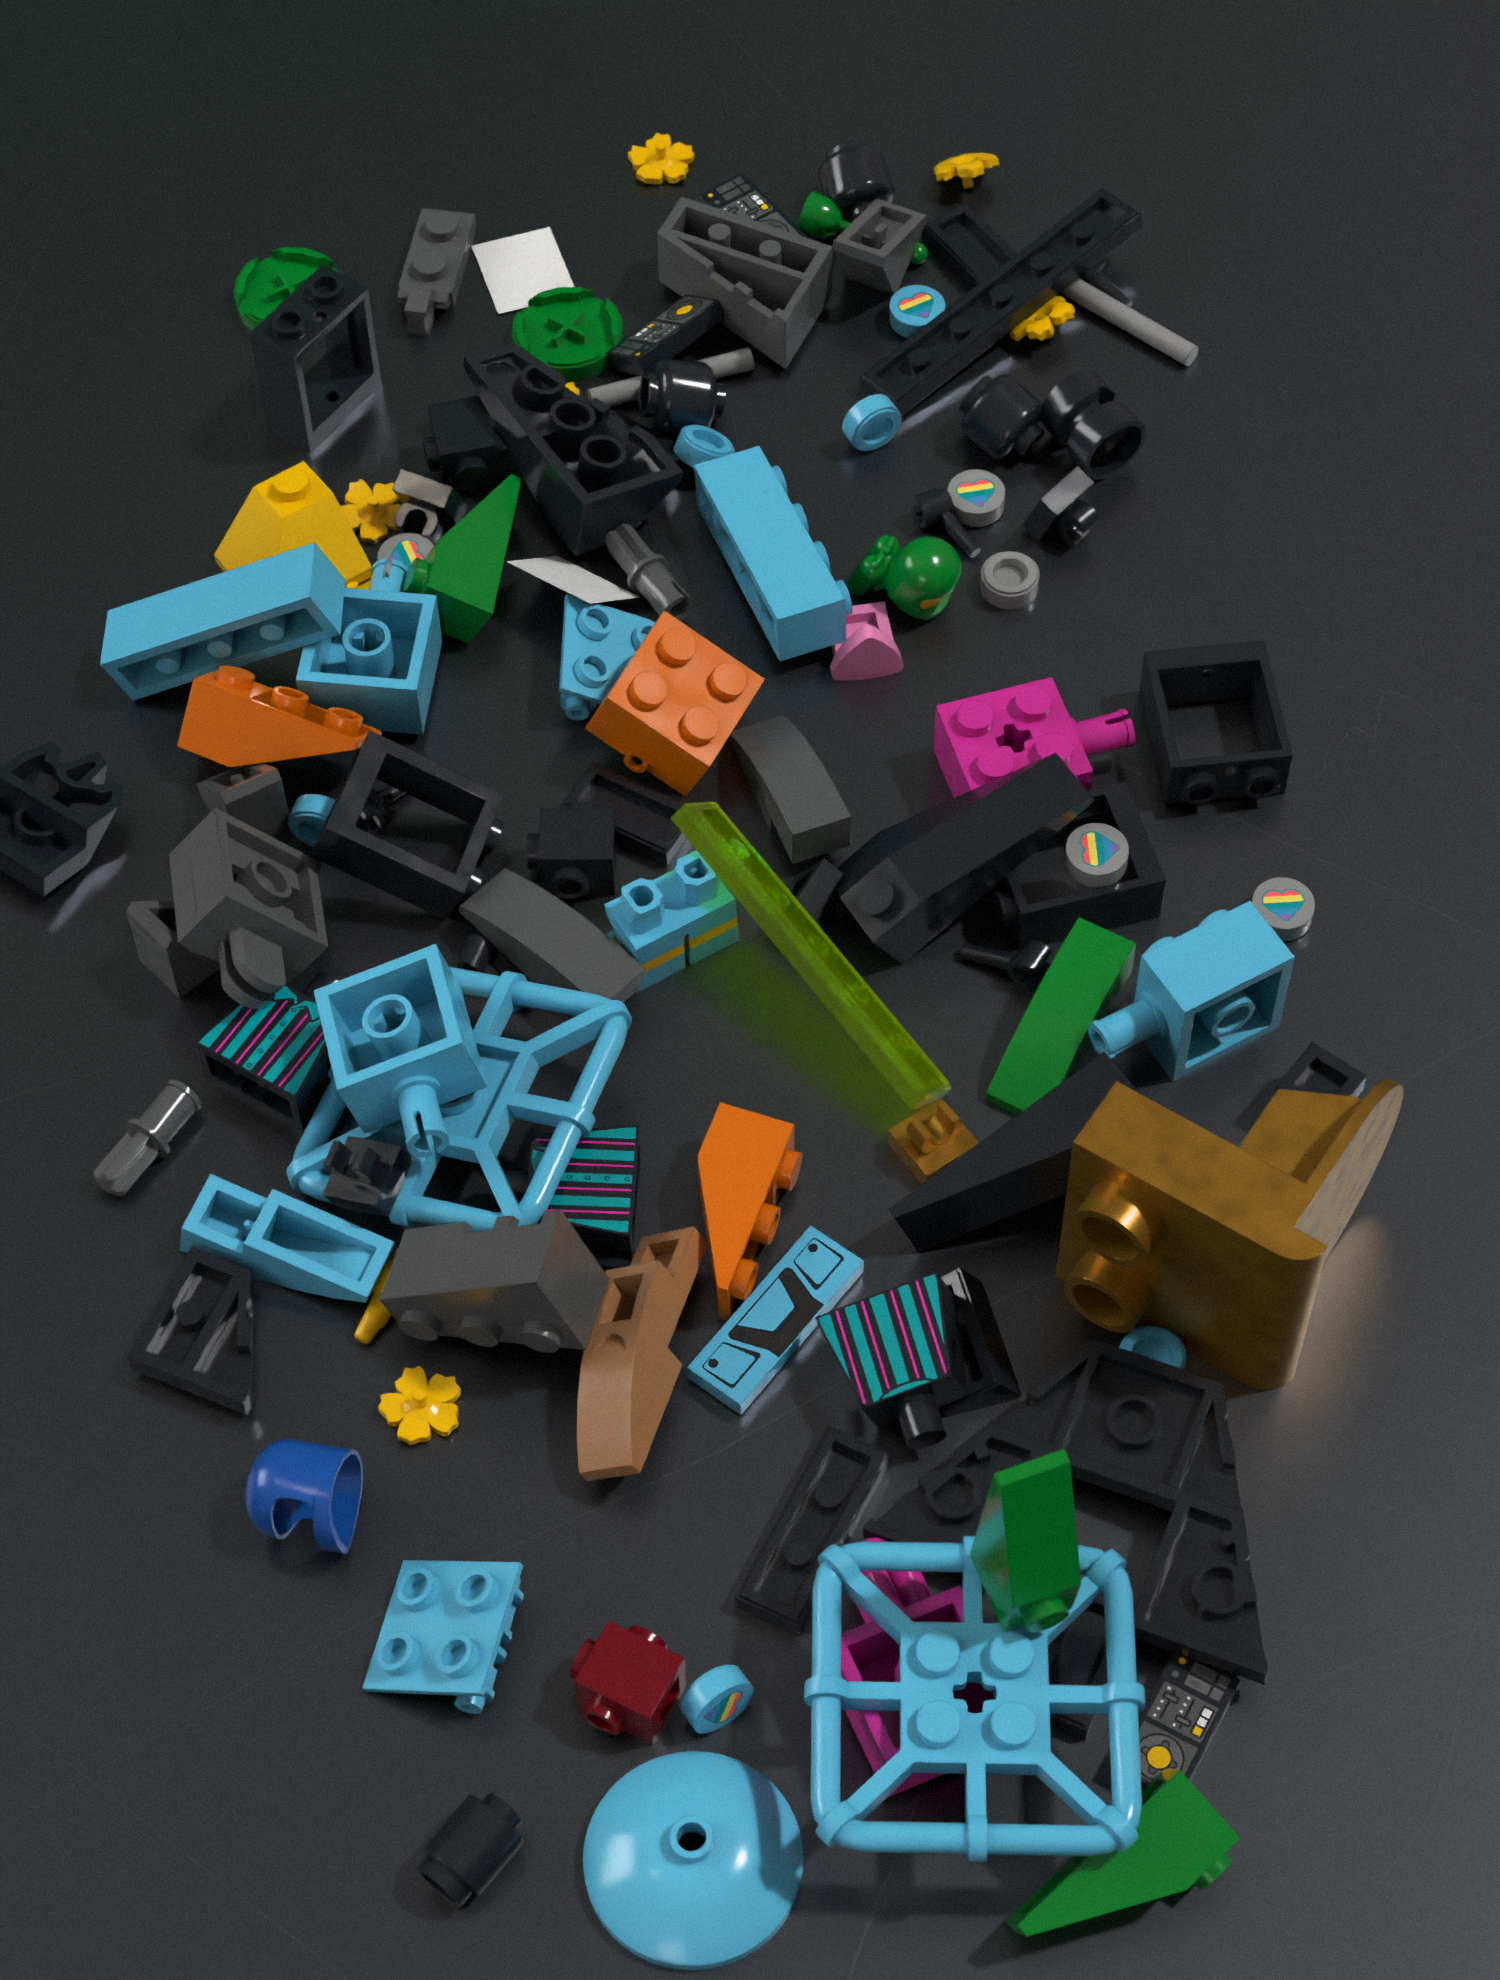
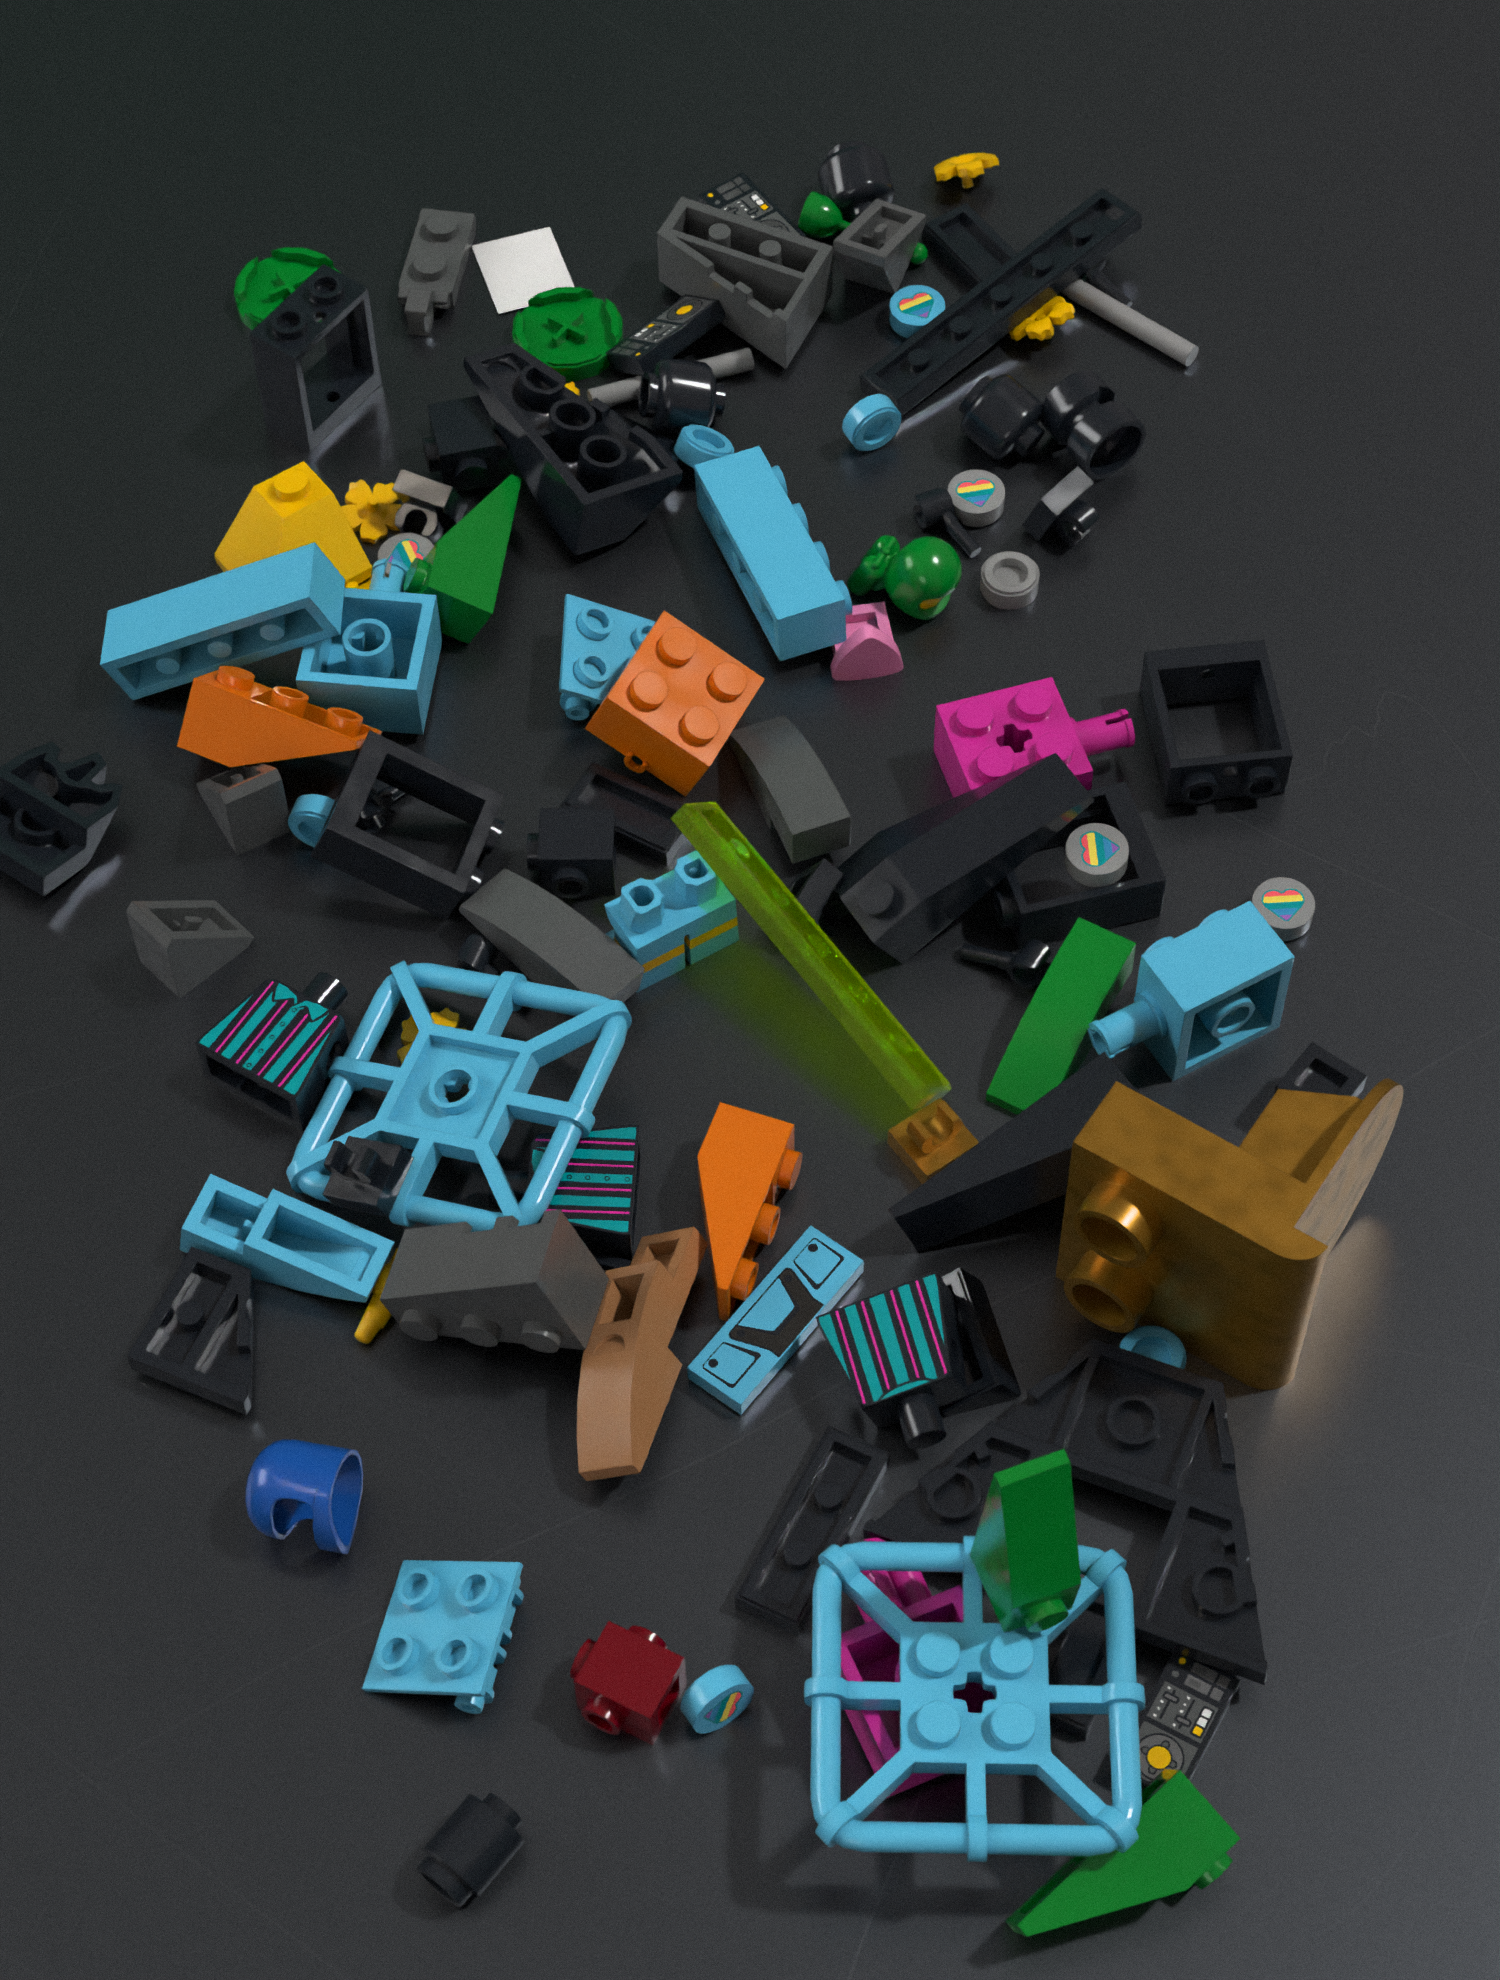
(147, 1138): dark grey axle -> none
(247, 906): dark grey brick -> none
(401, 1045): medium azure brick -> none
(421, 1406): yellow plant -> none
(573, 579): white sticker -> none
(648, 573): dark grey axle -> none
(661, 160): yellow plant -> none
(701, 1903): medium azure dish -> none

